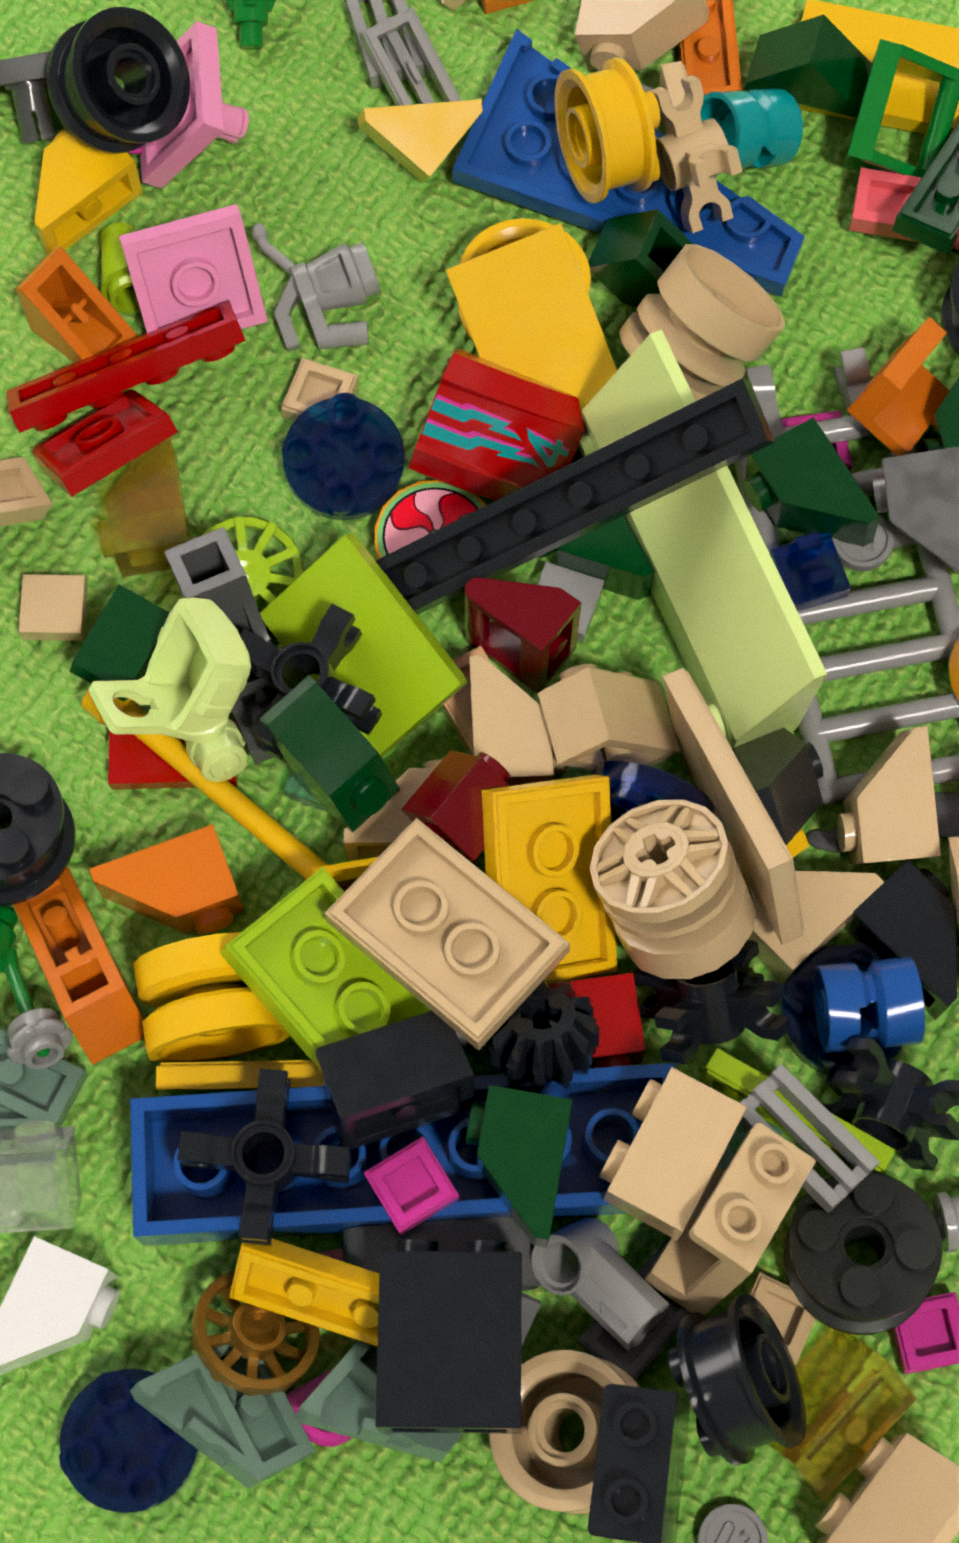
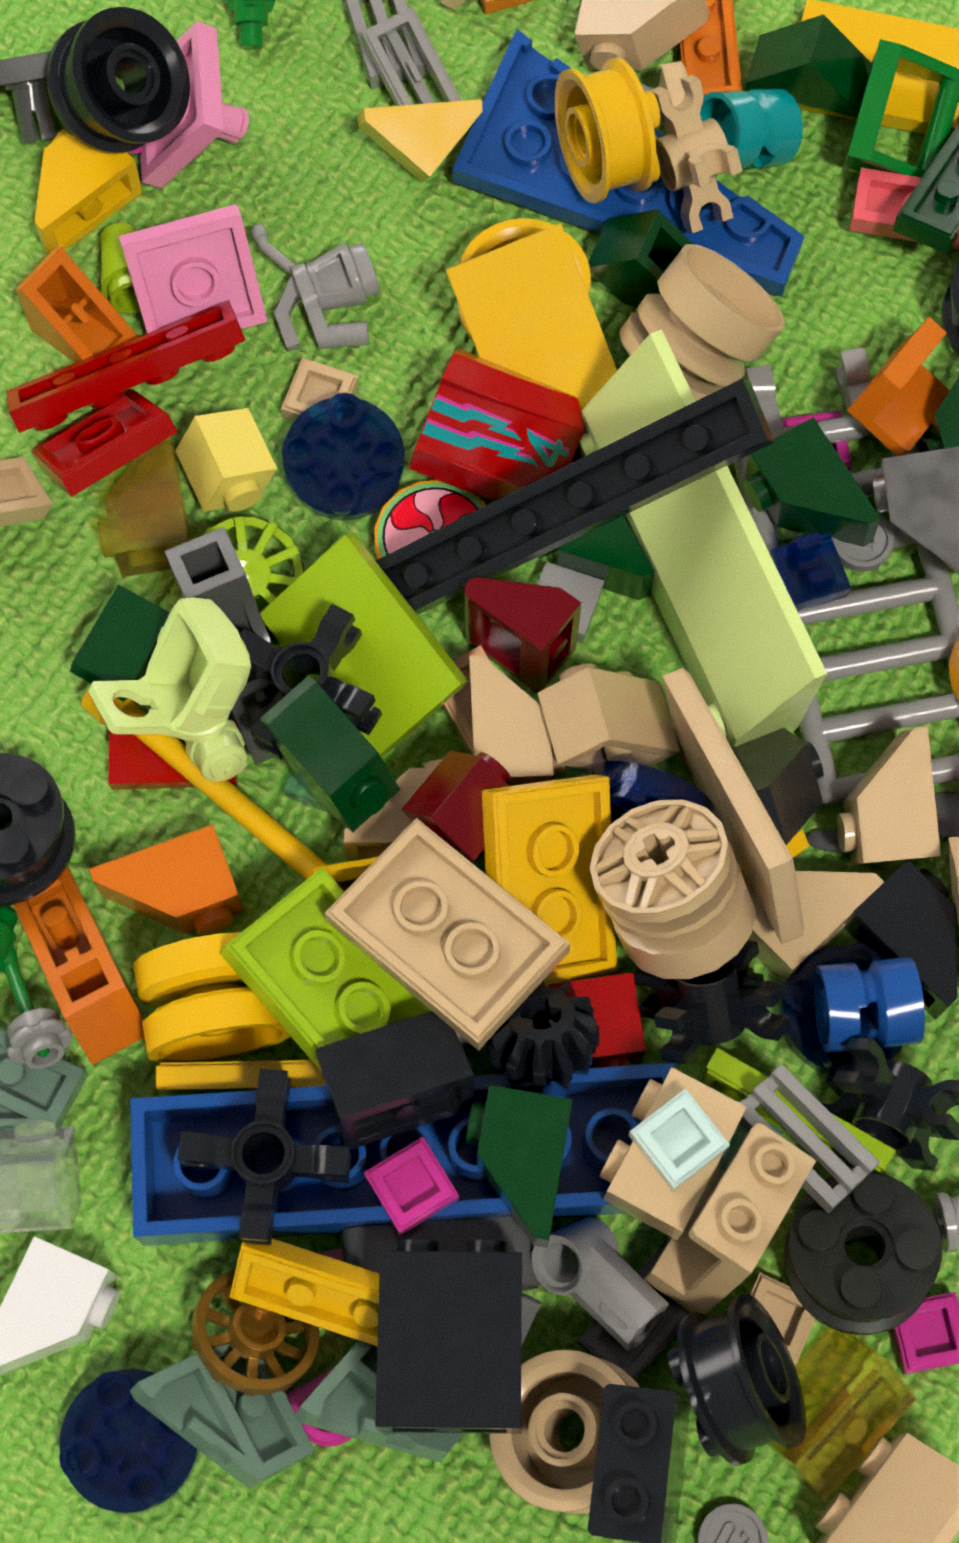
(53, 607): tan tile -> none
(226, 460): none -> light yellow brick
(679, 1140): none -> light aqua tile

